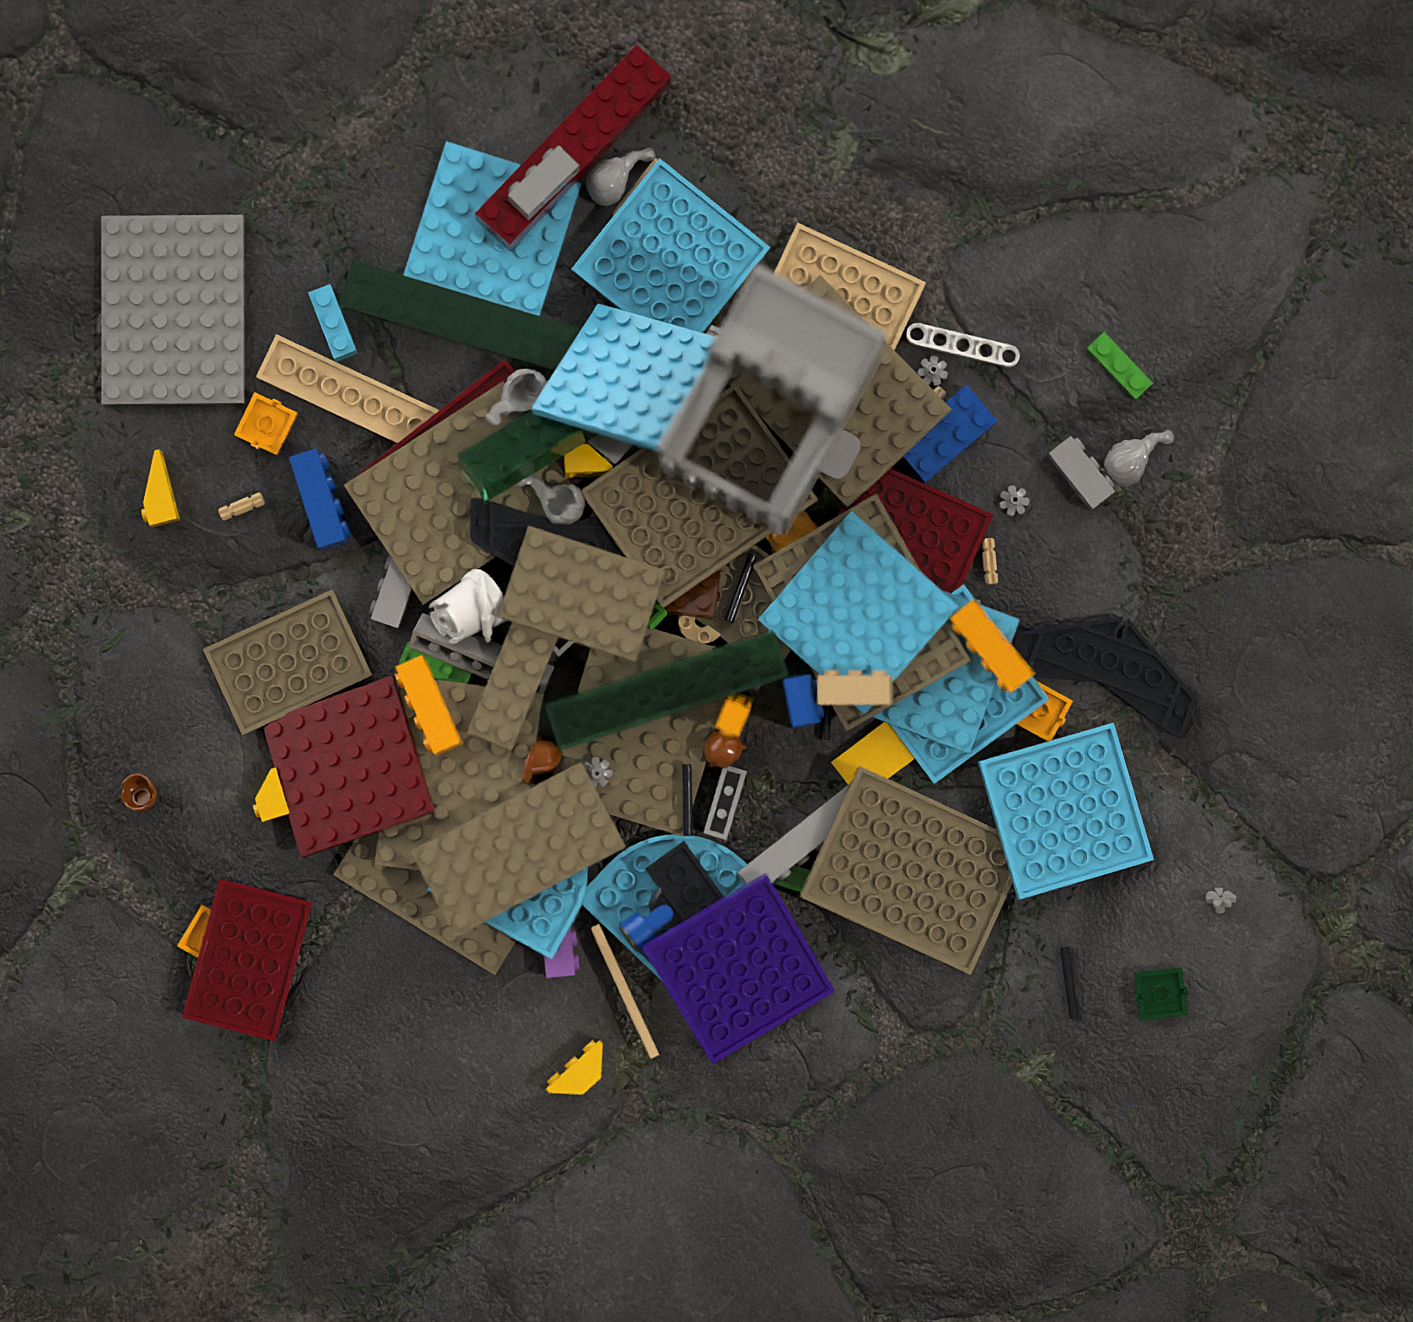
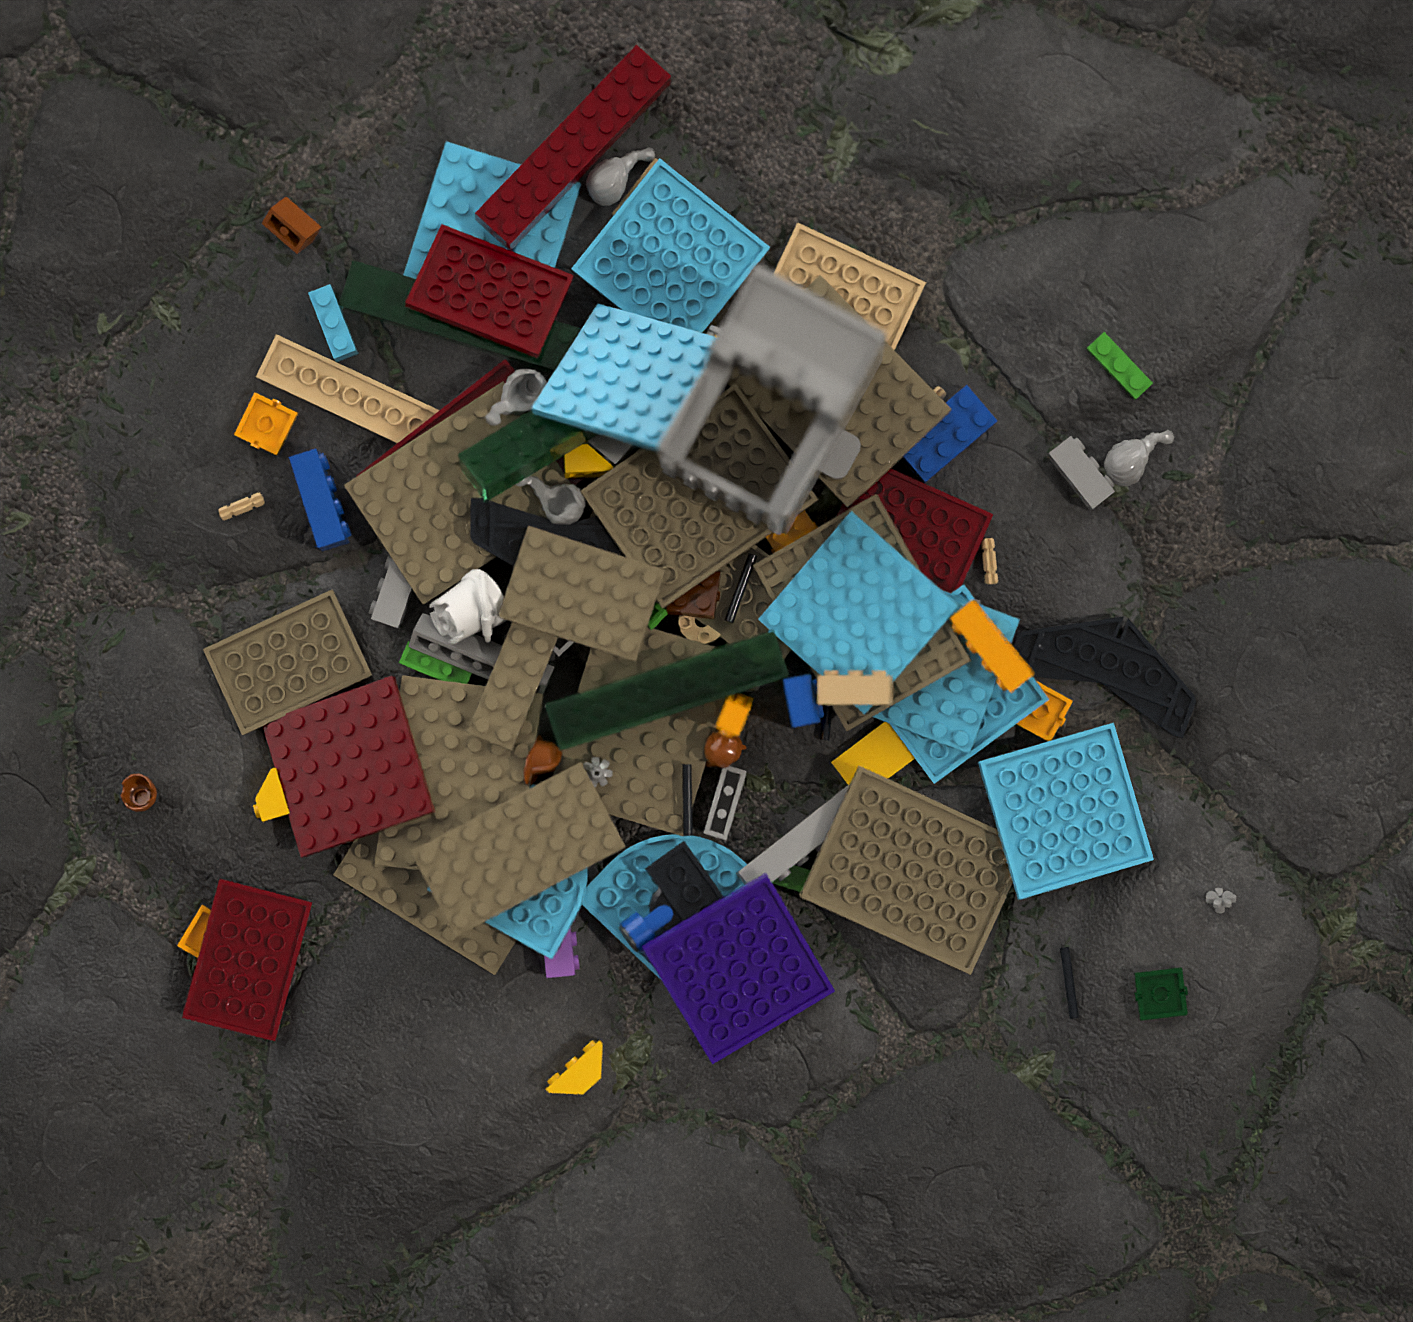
(159, 497): yellow slope -> none
(172, 309): light grey plate -> none
(291, 225): none -> dark orange brick
(429, 706): light orange brick -> none
(489, 291): none -> dark red plate
(542, 182): light grey brick -> none
(624, 991): tan tile -> none
(932, 376): light grey plant -> none
(974, 345): white beam -> none
(1010, 504): light grey plant -> none

